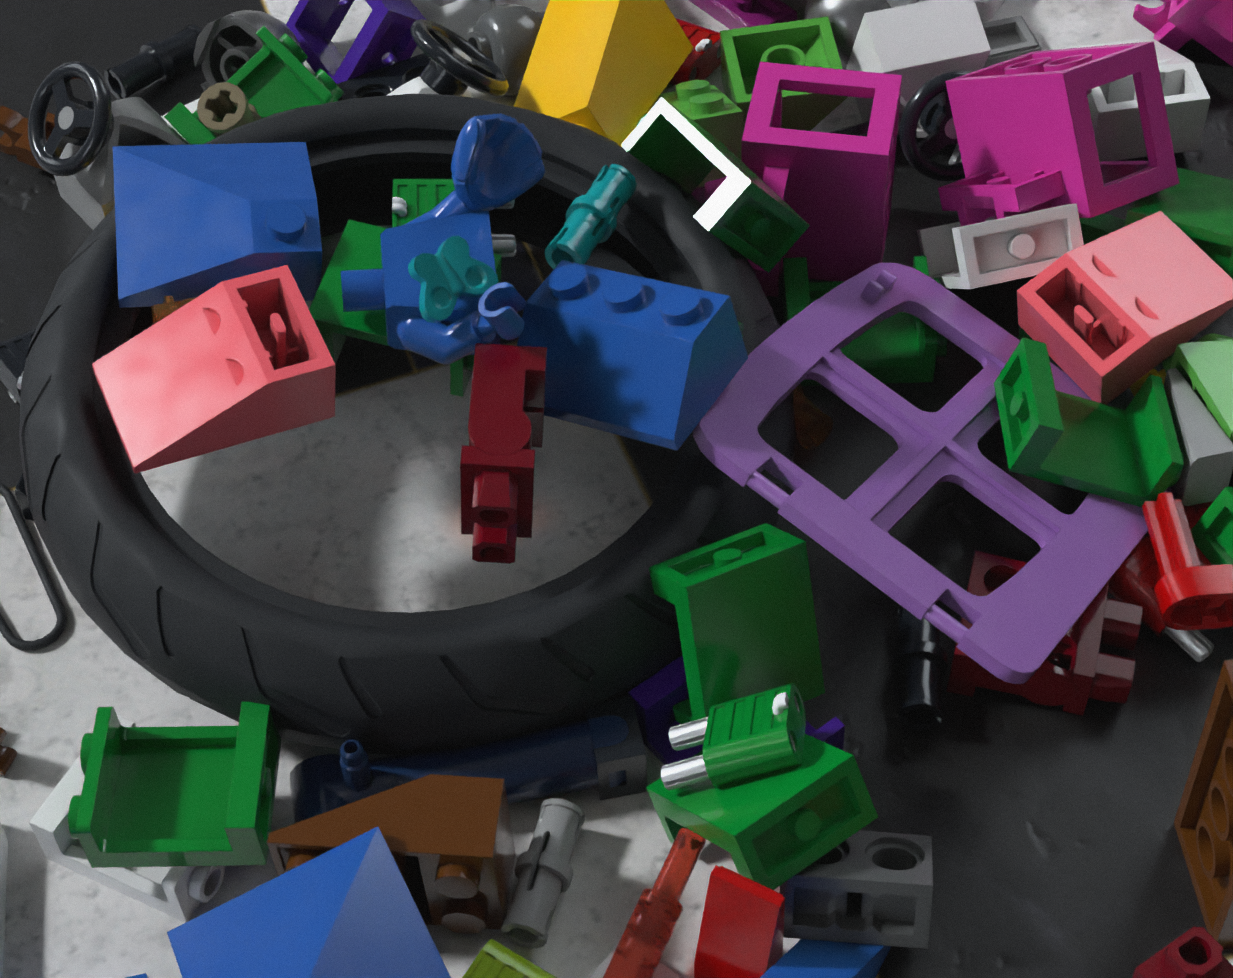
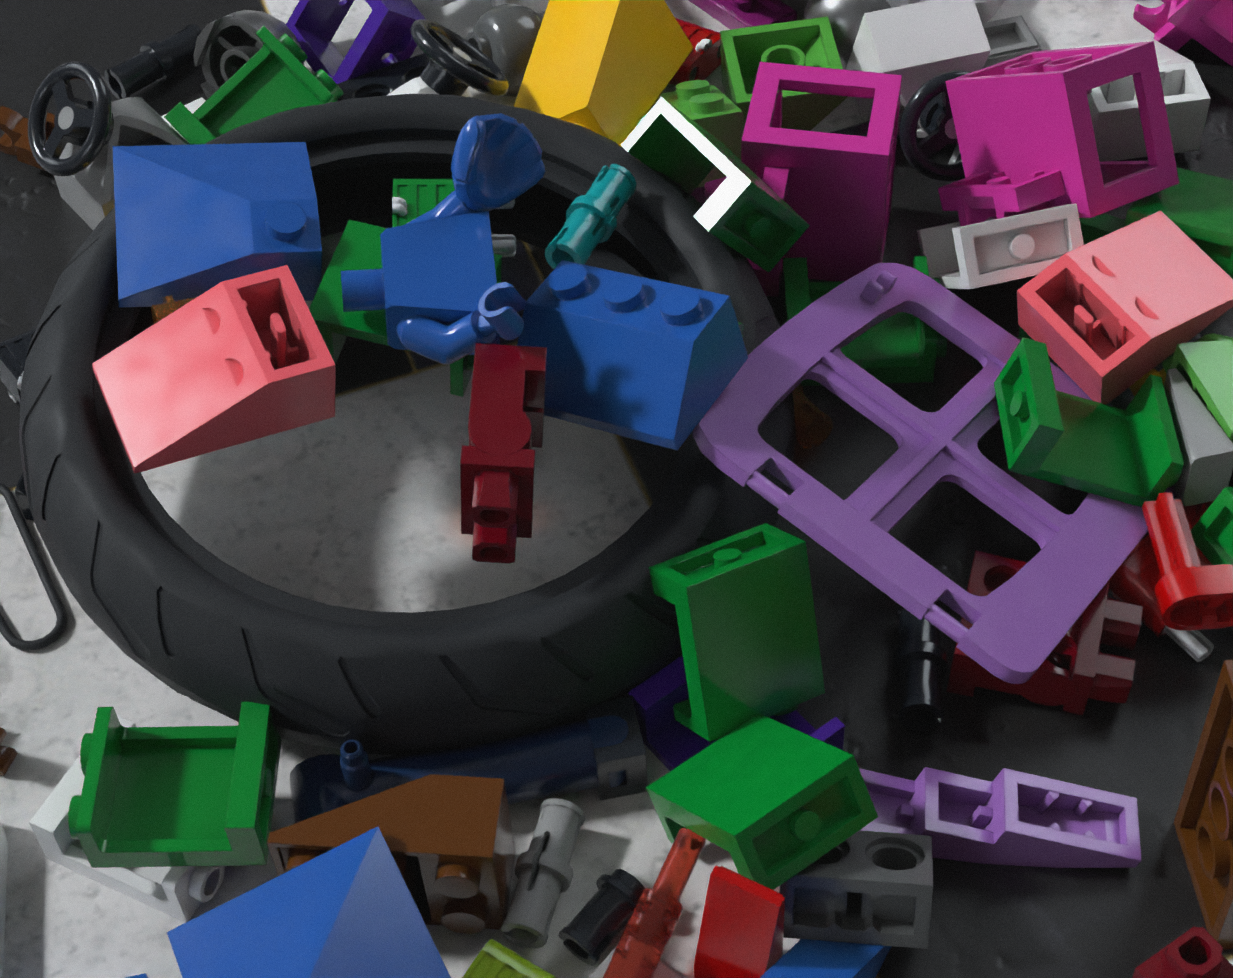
(225, 108): dark tan bush -> none
(447, 277): teal piece -> none
(602, 916): none -> black pin
(740, 739): green piece -> none
(1009, 820): none -> medium lavender slope

